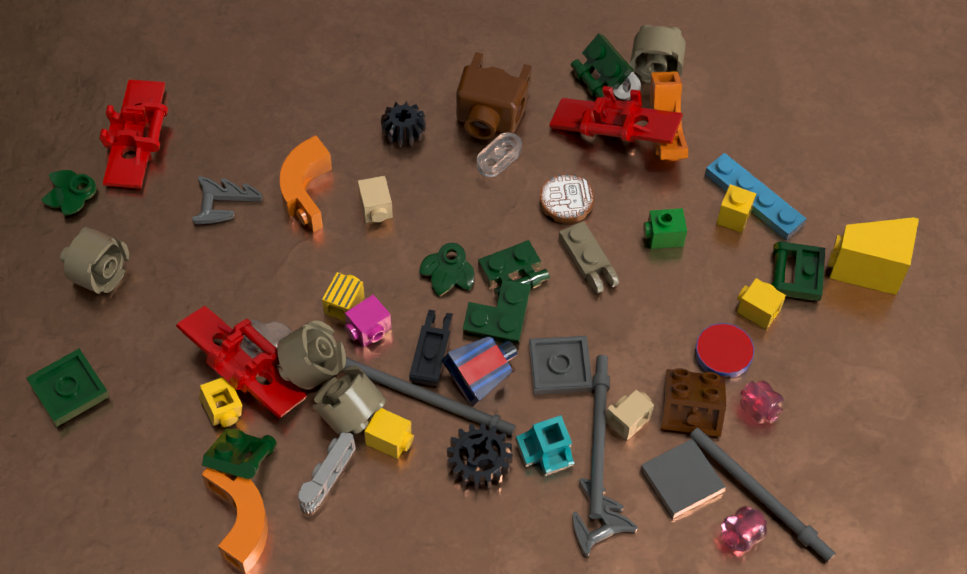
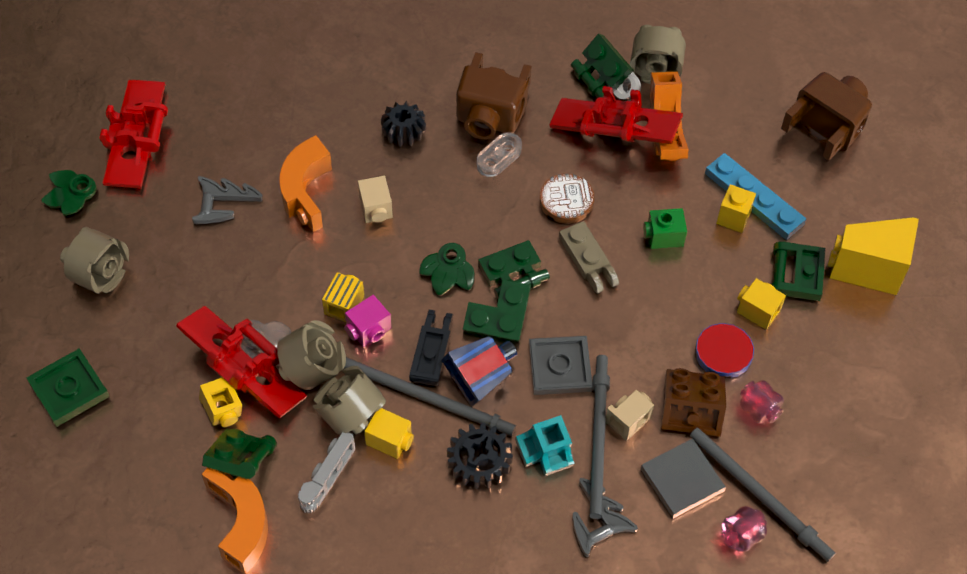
(831, 111): none -> reddish brown piece

